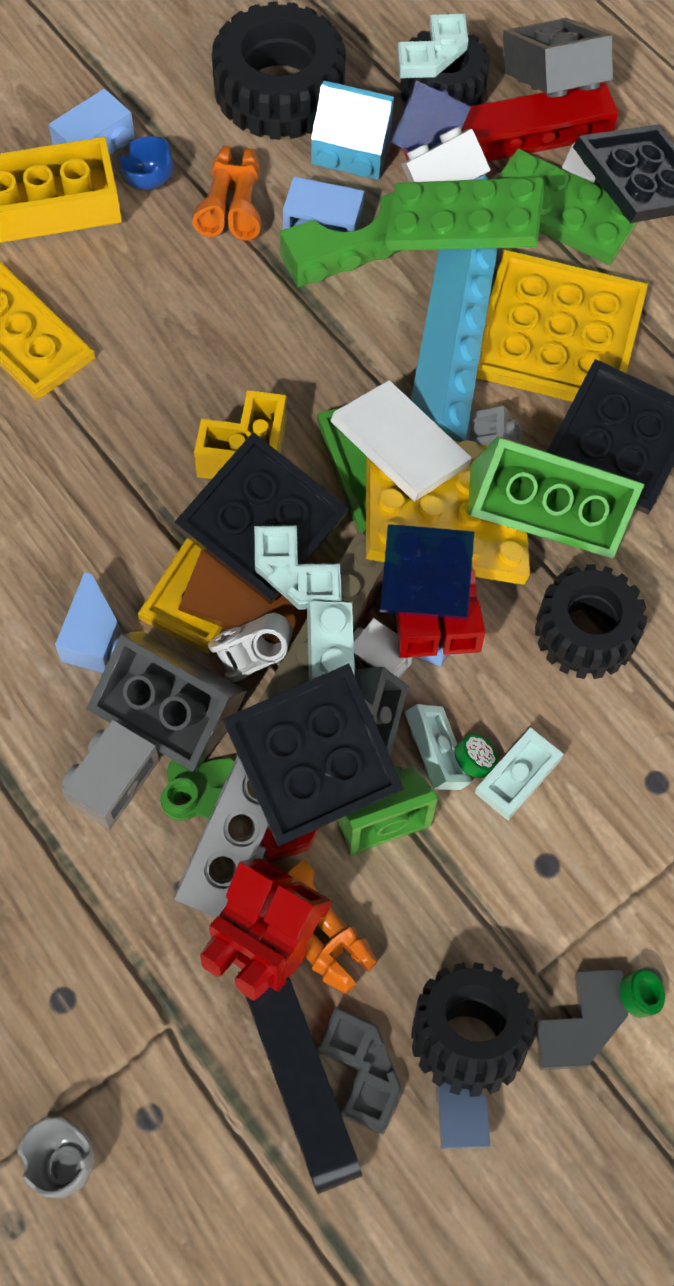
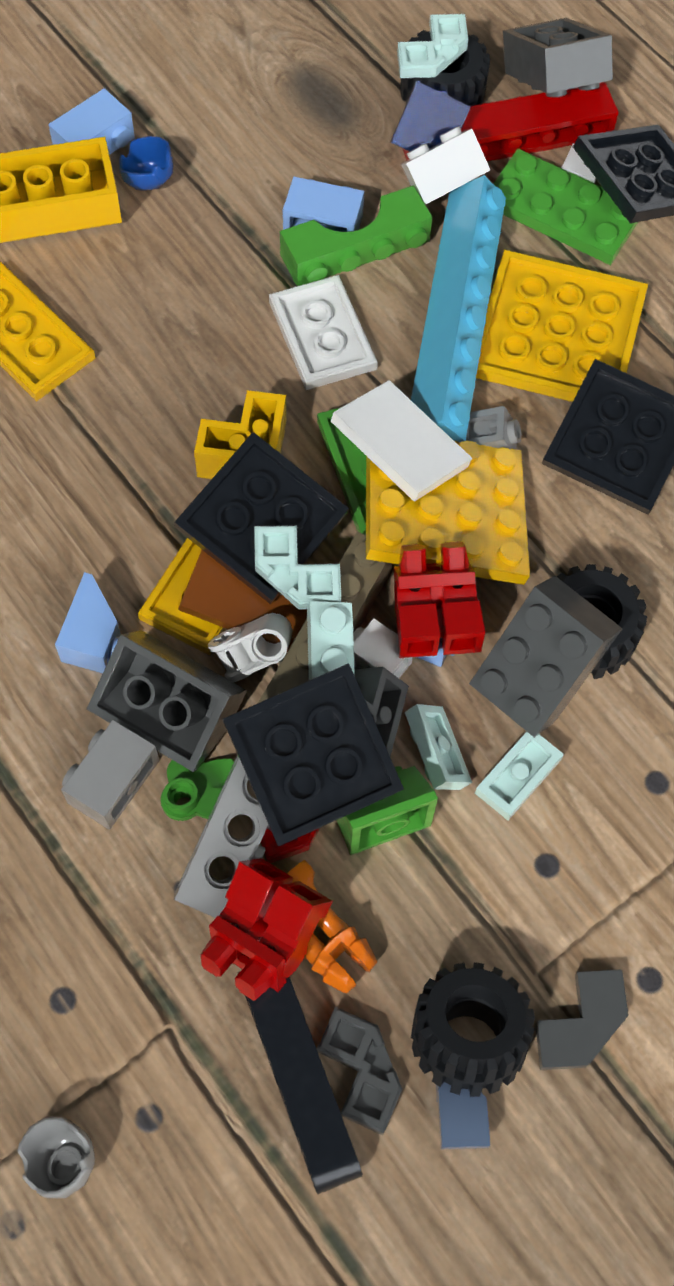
(243, 217): orange piece -> none
(275, 38): black tyre -> none
(322, 332): none -> white tile
(352, 130): slope -> none
(427, 571): clear blue plate -> none
(465, 214): bright green plate -> none
(476, 756): tile -> none
(545, 655): none -> dark grey brick
(551, 496): bright green slope -> none
(642, 993): green tile -> none

